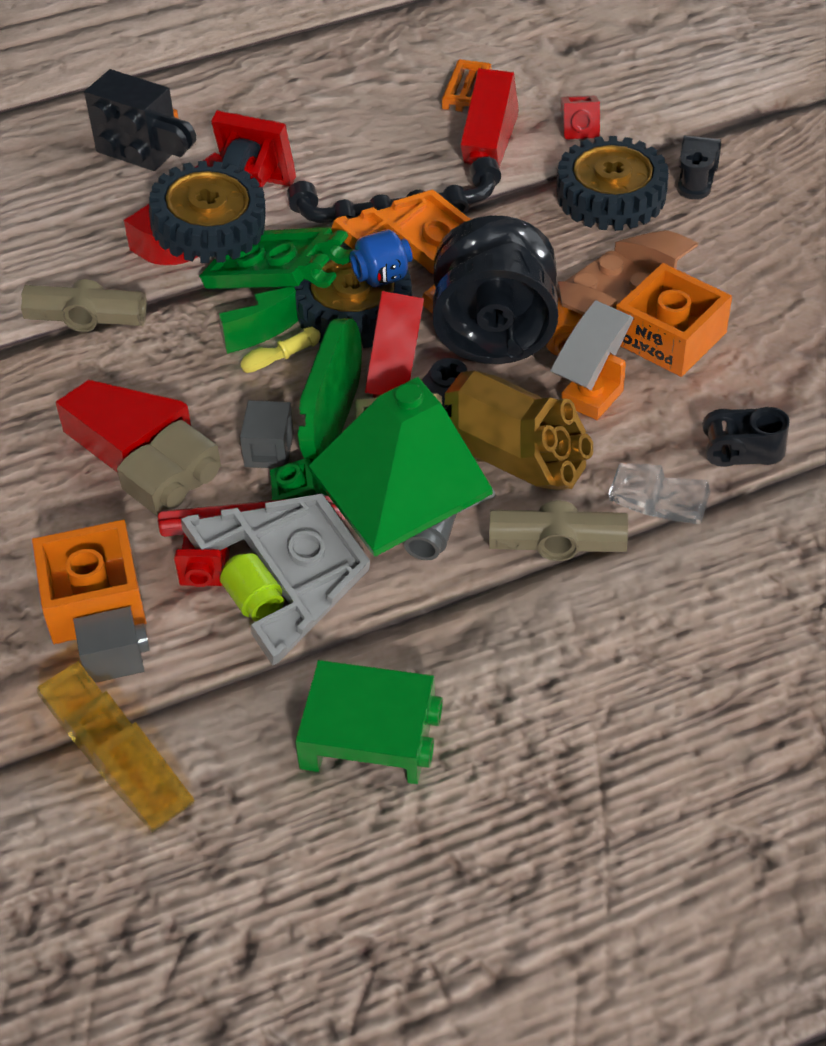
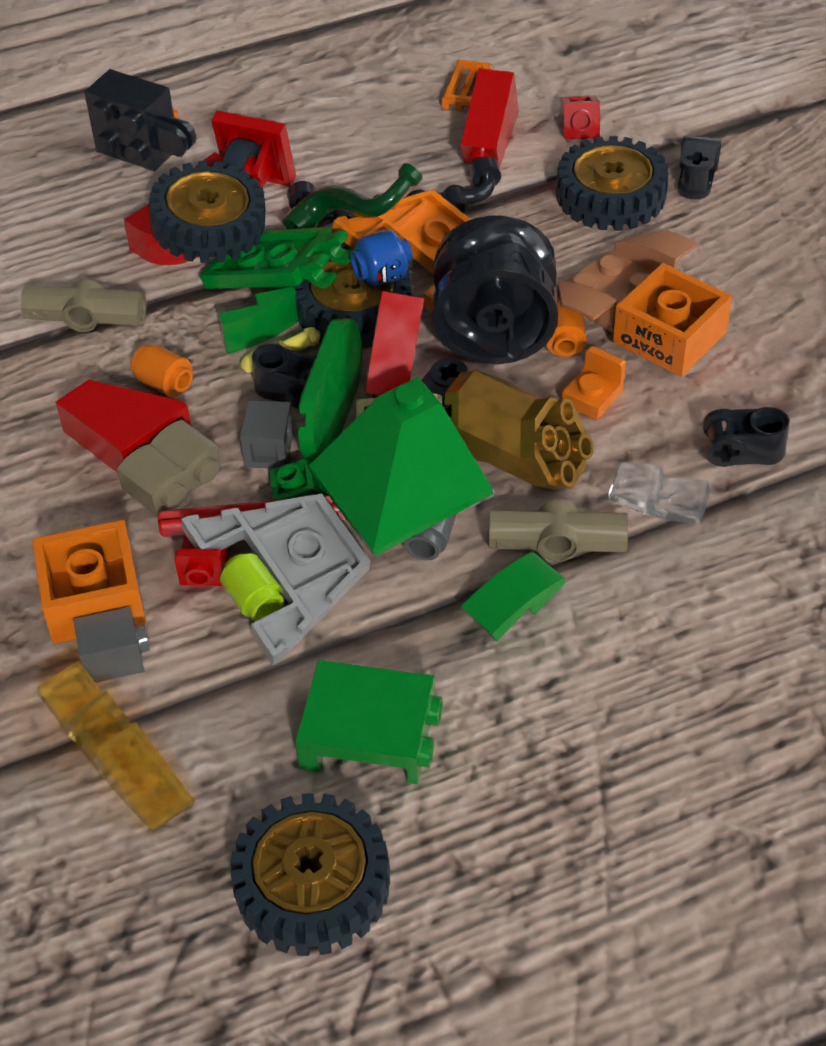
(162, 370): none -> orange brick
(280, 373): none -> black piece
(310, 874): none -> wheel
(333, 198): none -> dark green animal
(511, 592): none -> green slope
(590, 344): light grey slope -> none

